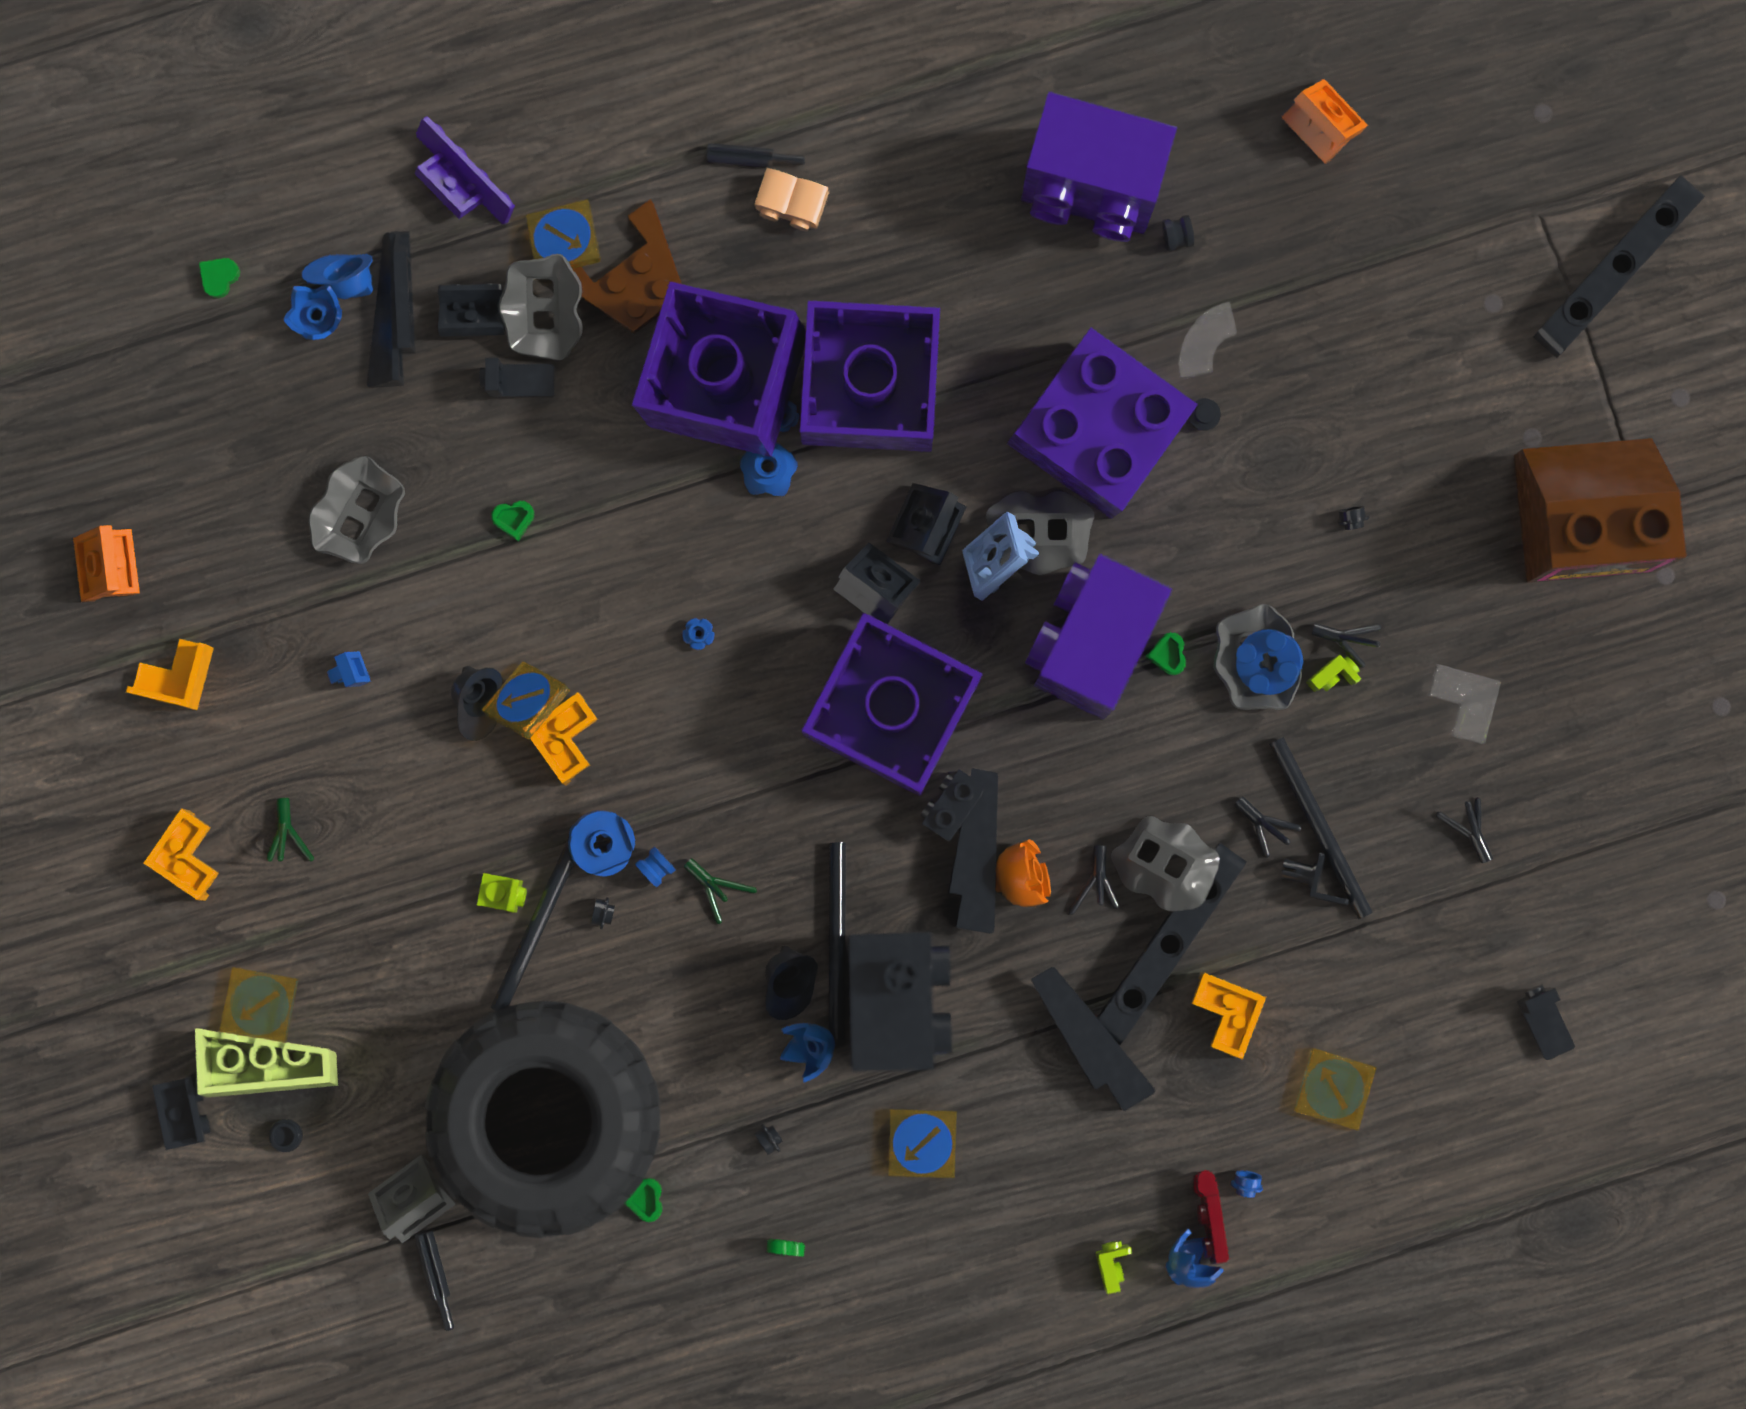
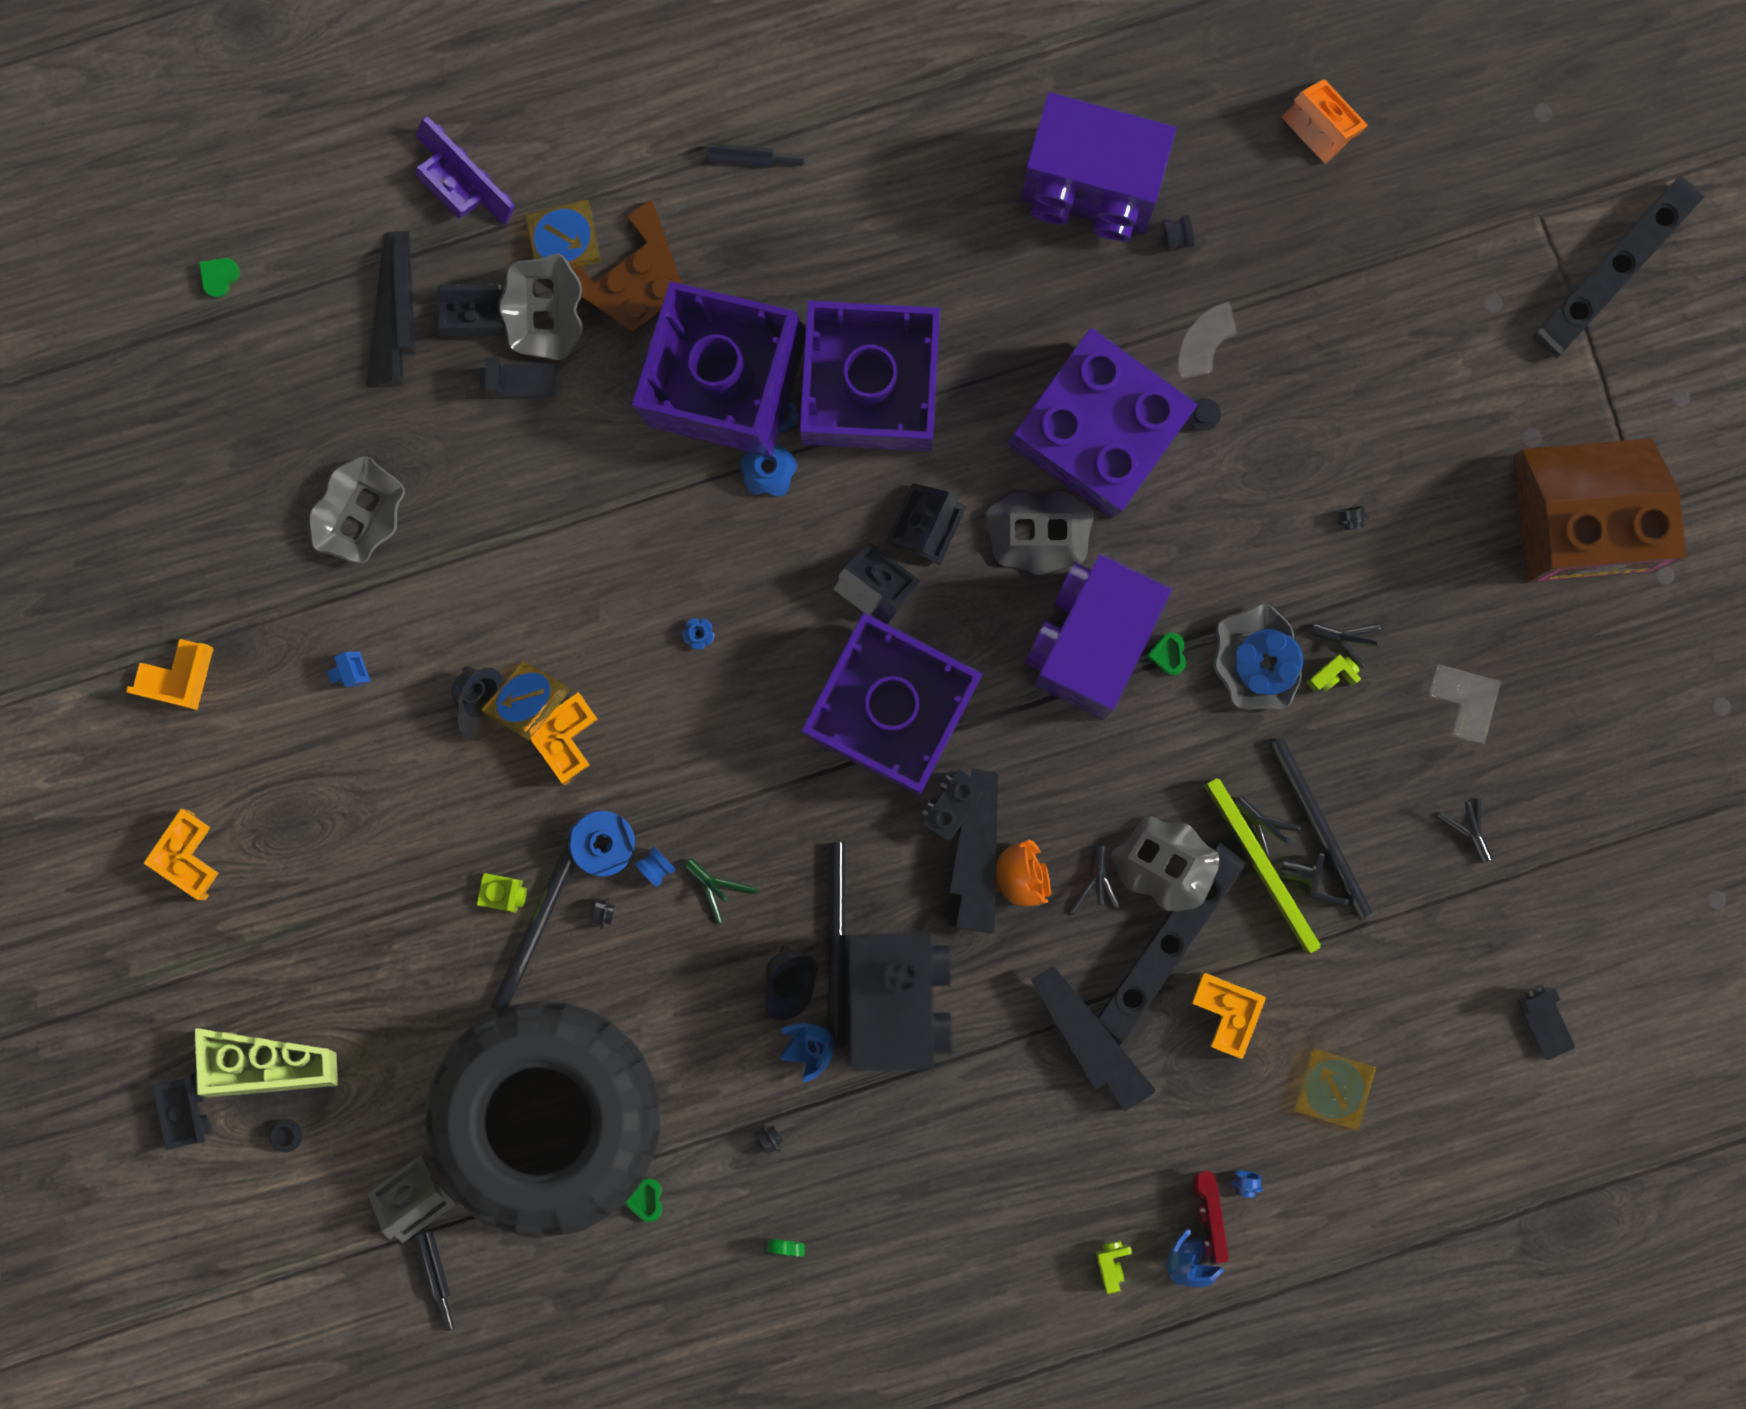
(106, 563): orange bracket -> none
(259, 1004): clear yellow tile -> none
(285, 826): dark green plant -> none
(304, 303): blue piece -> none
(345, 274): blue piece -> none
(513, 519): green tile -> none
(791, 199): light nougat brick -> none
(922, 1143): tile -> none
(975, 555): light blue piece -> none
(1262, 866): none -> lime tile

